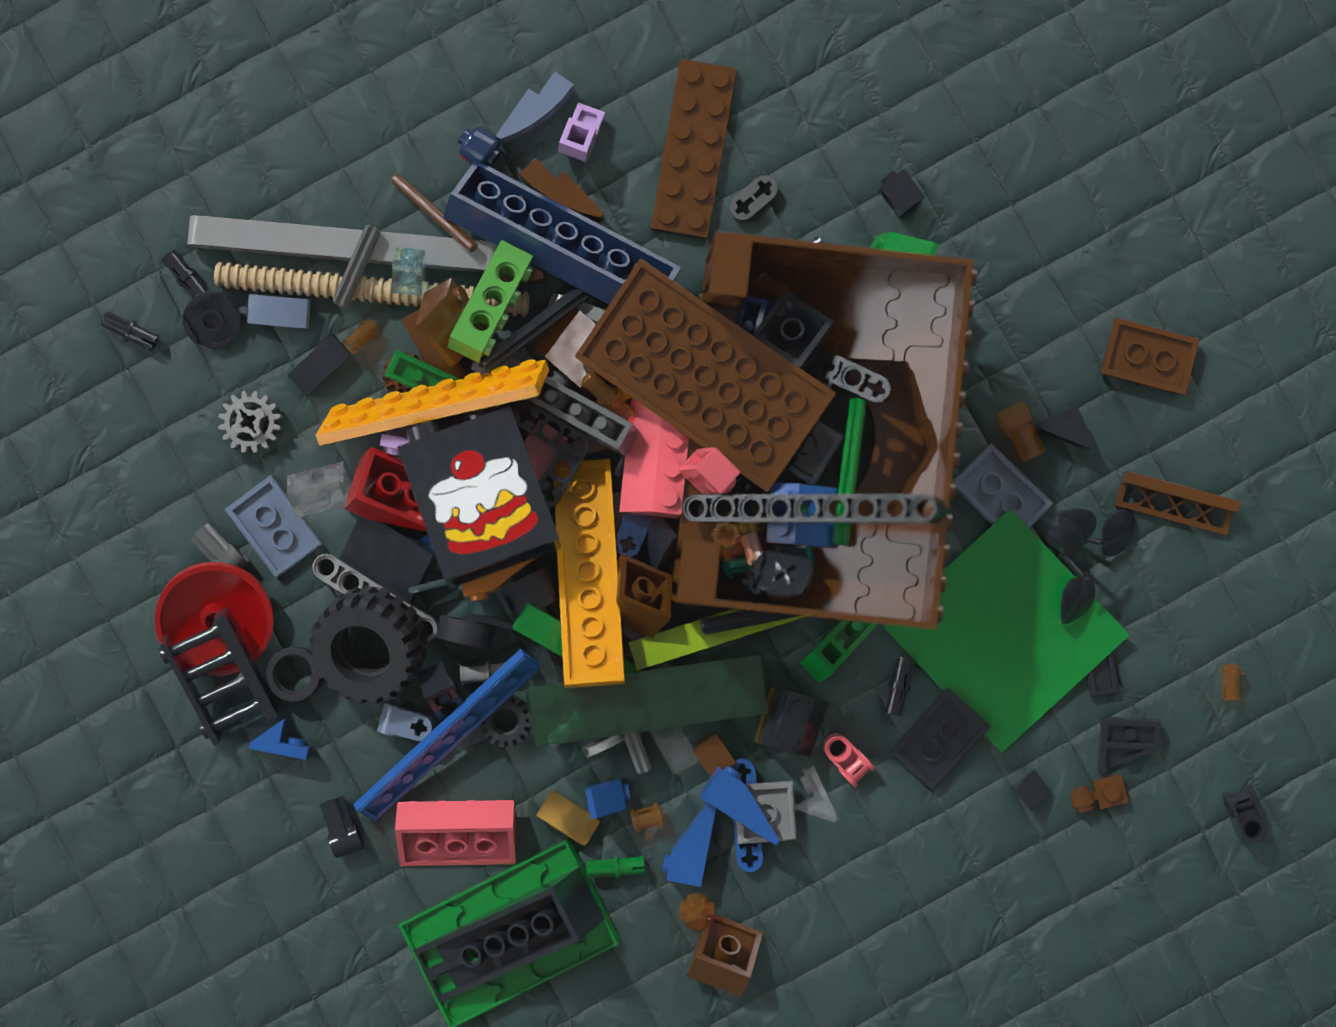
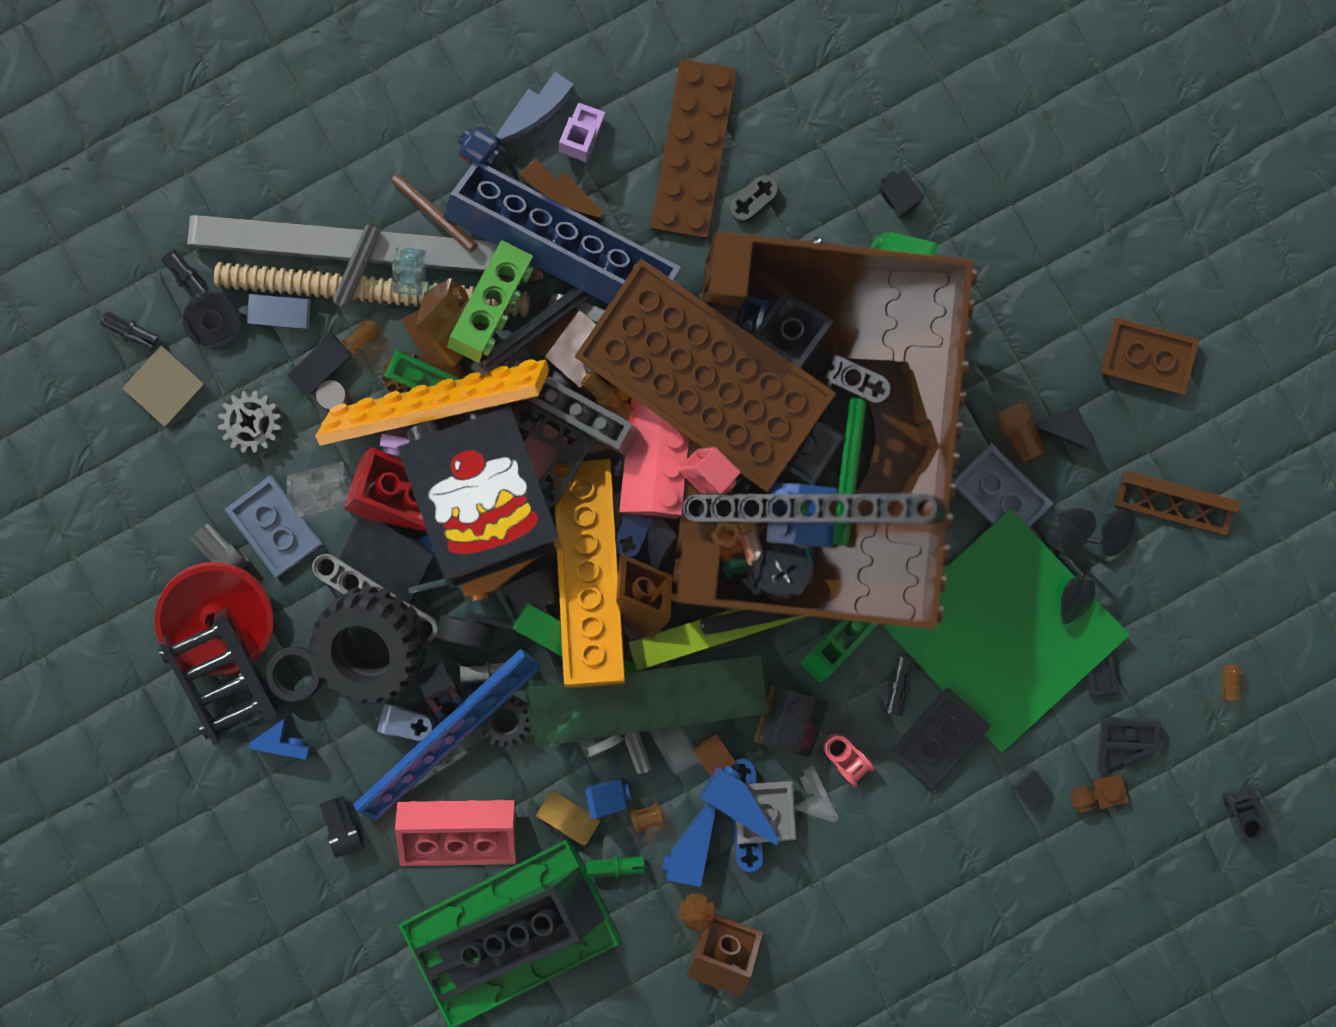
(163, 386): none -> dark tan tile
(330, 394): none -> light grey tile

